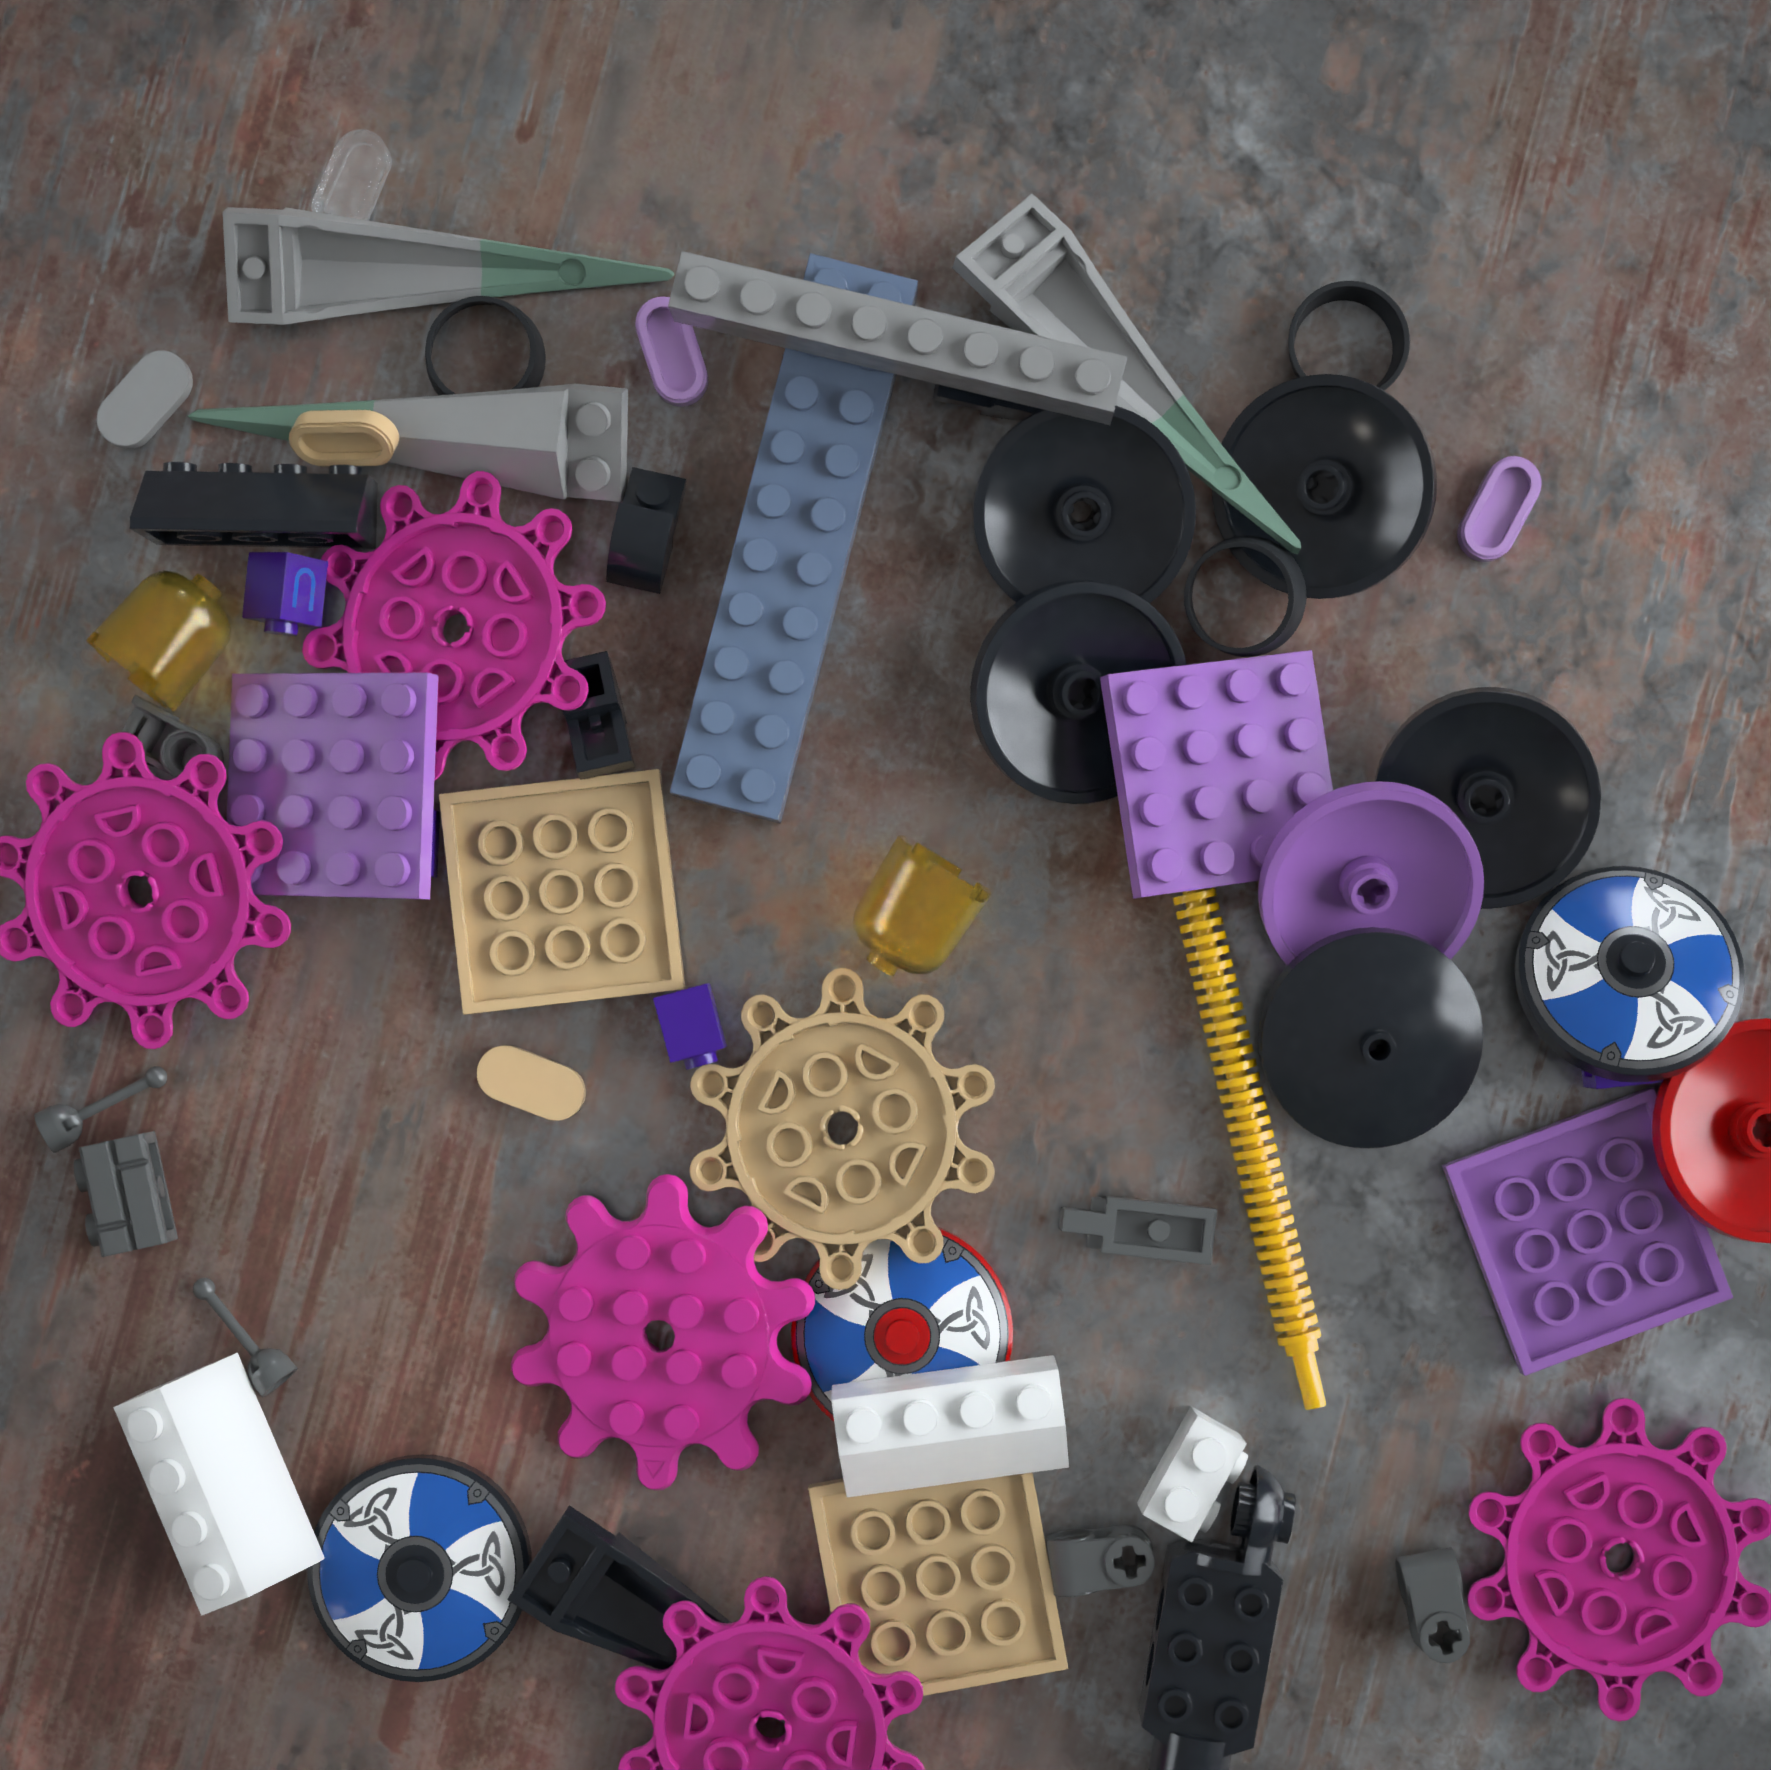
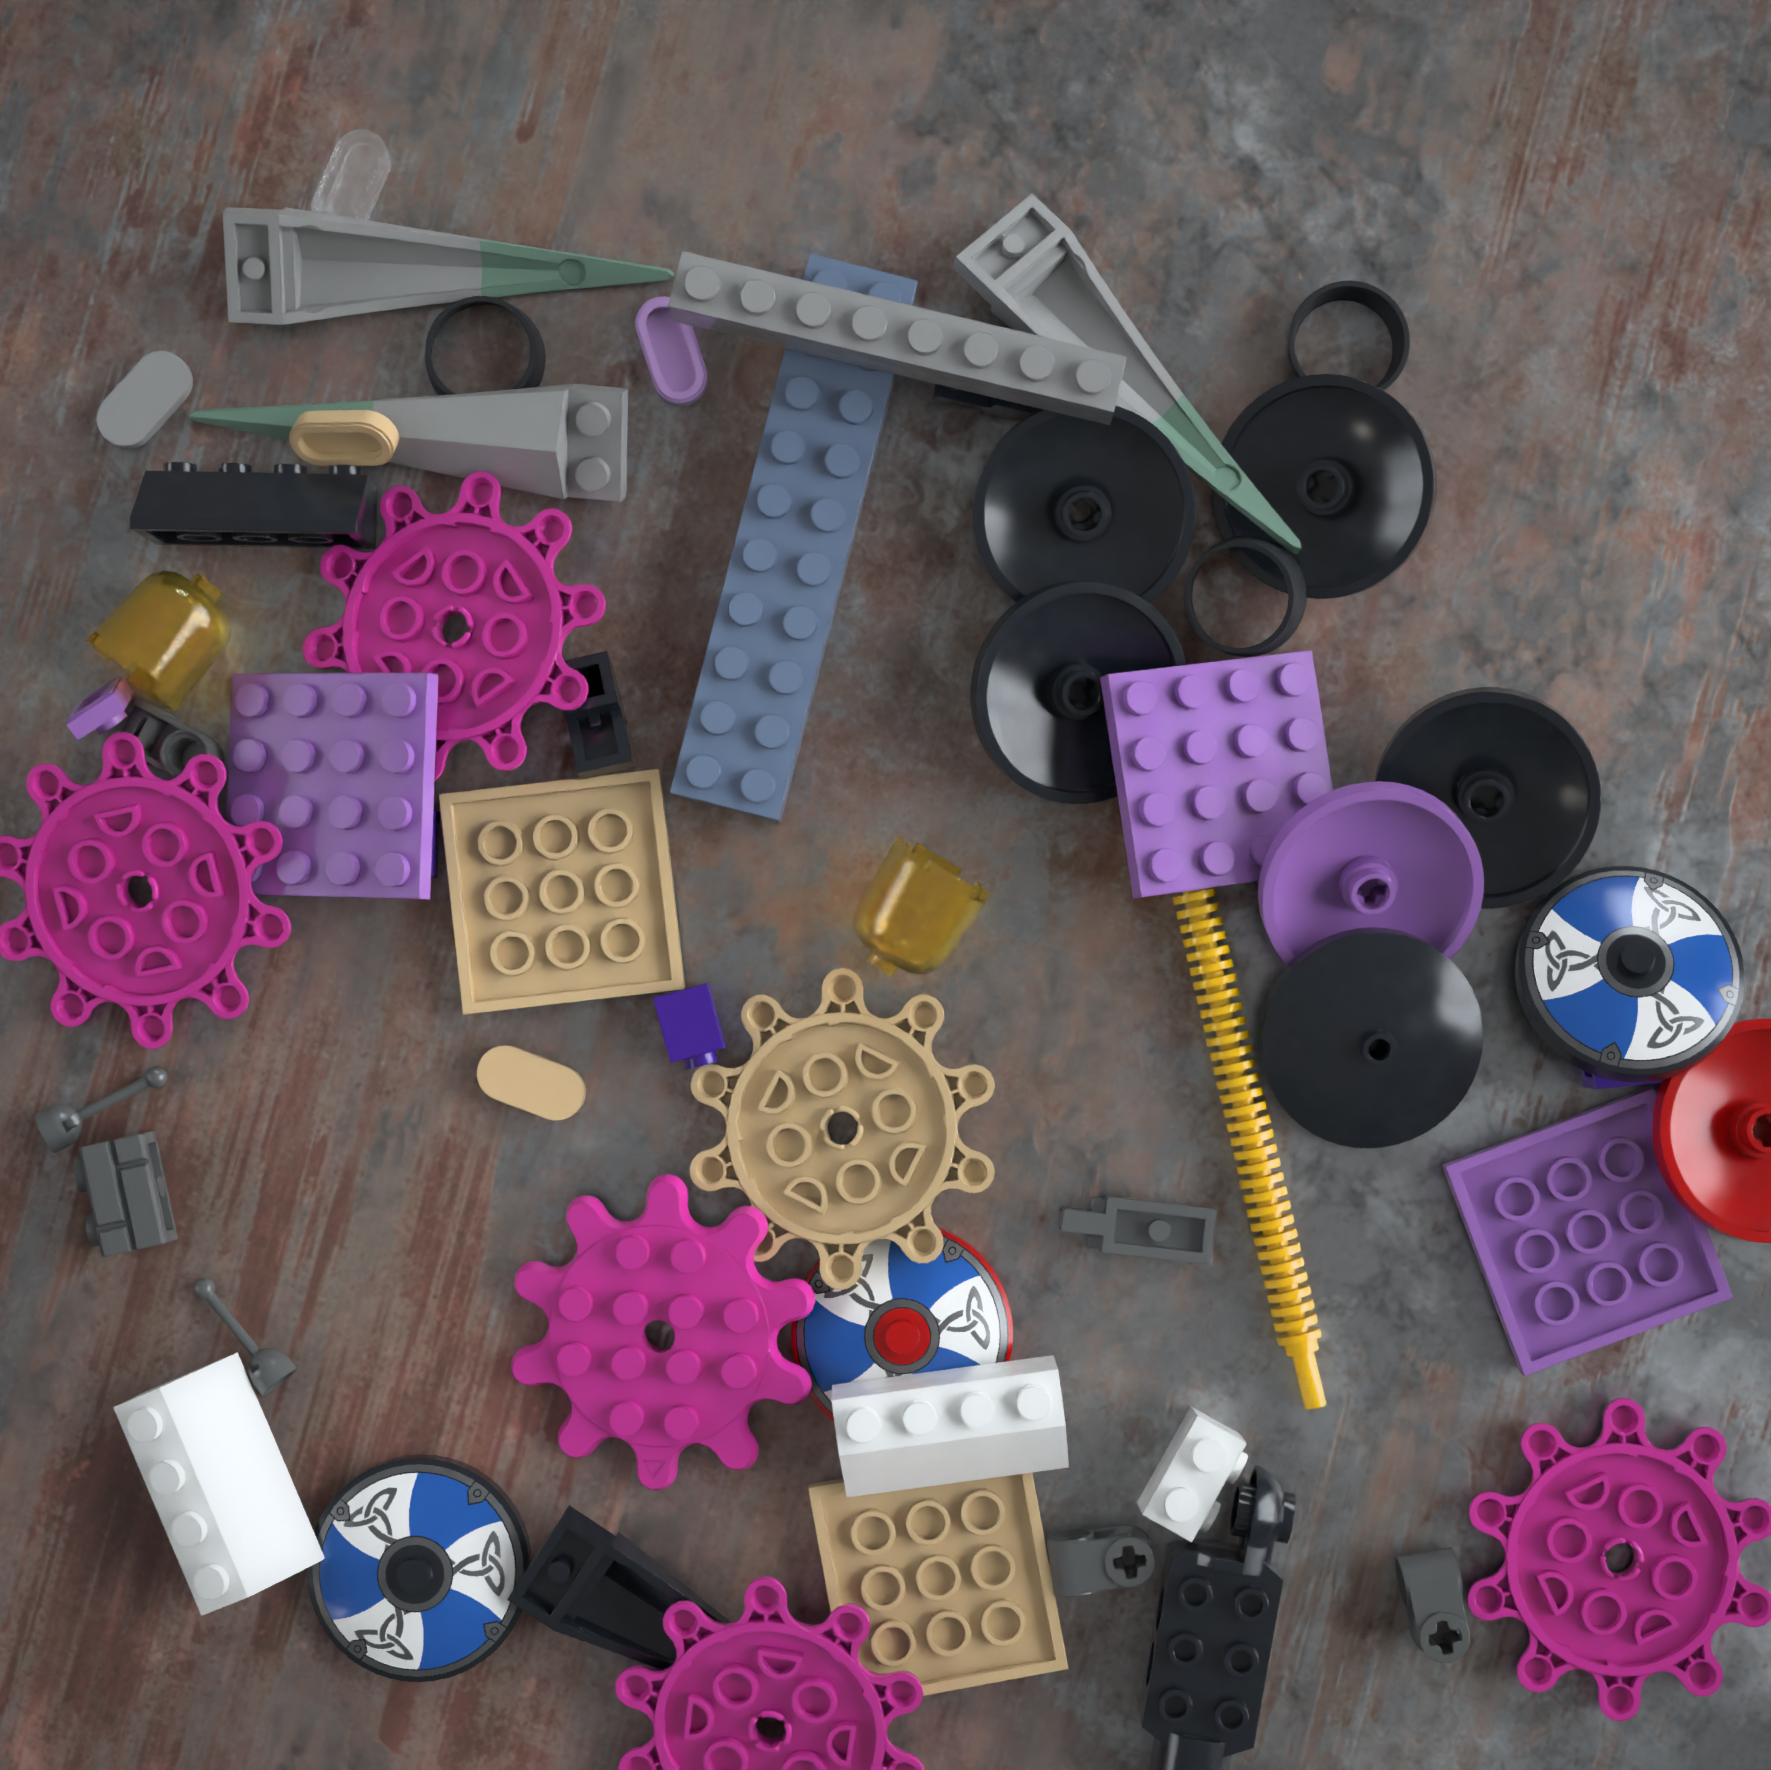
(101, 709): none -> medium lavender plate
(284, 591): dark purple brick -> none
(645, 530): black brick -> none
(1499, 509): lavender tile -> none

